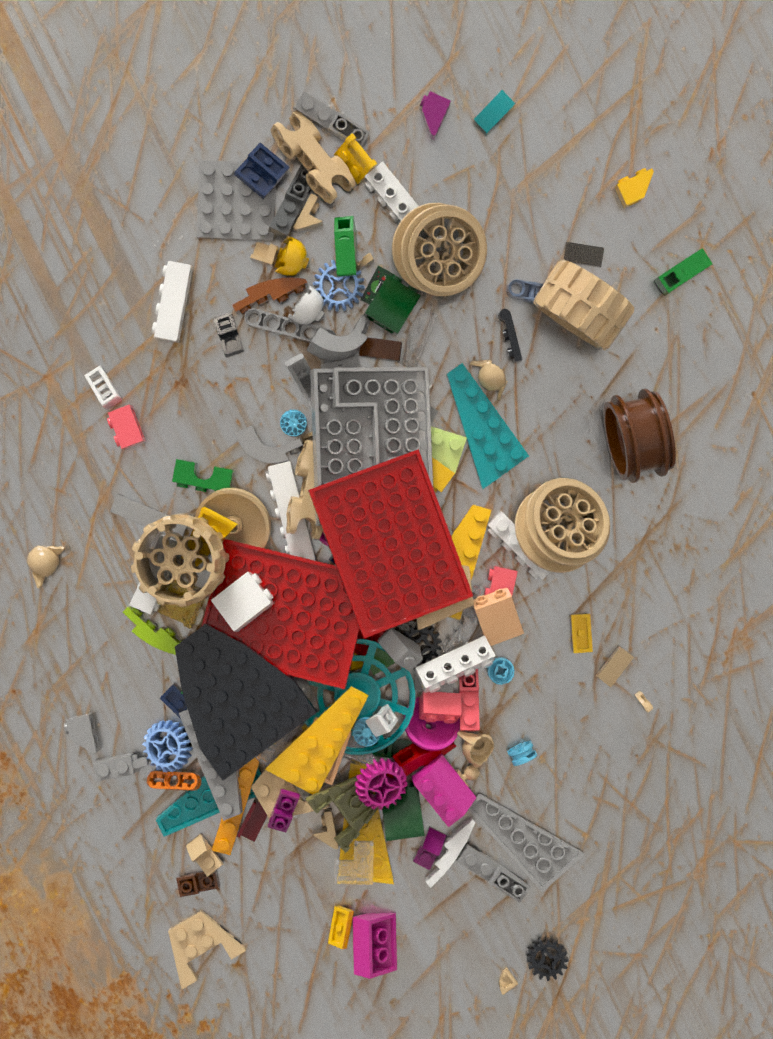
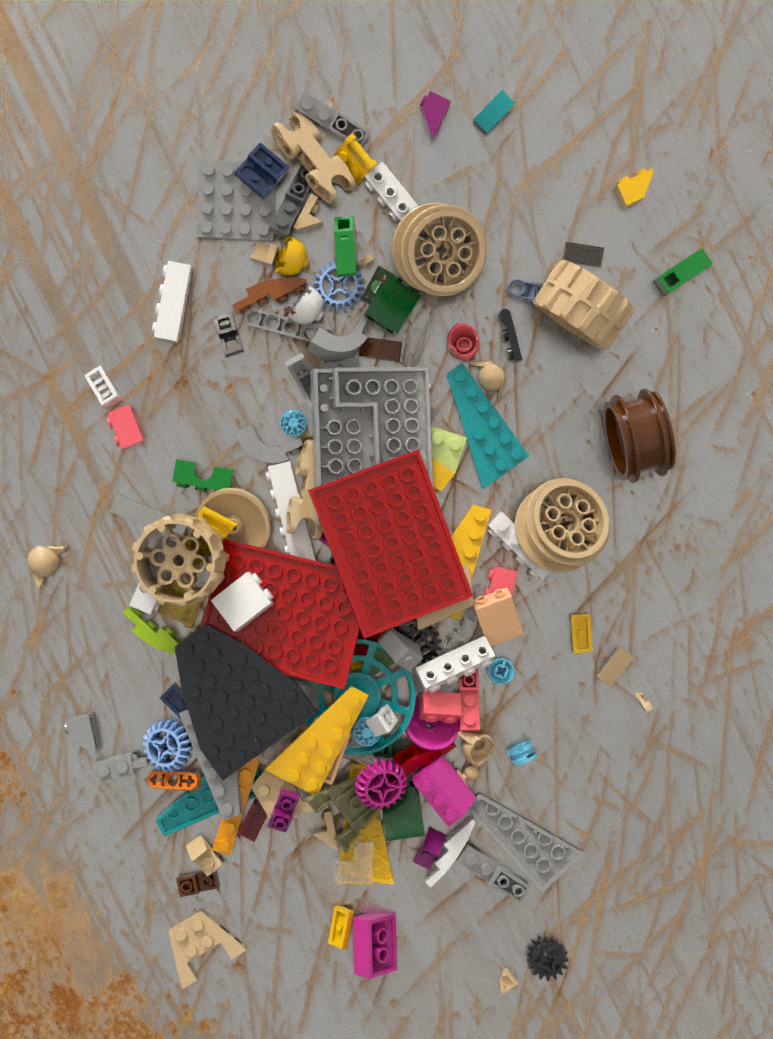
(463, 341): none -> coral hair

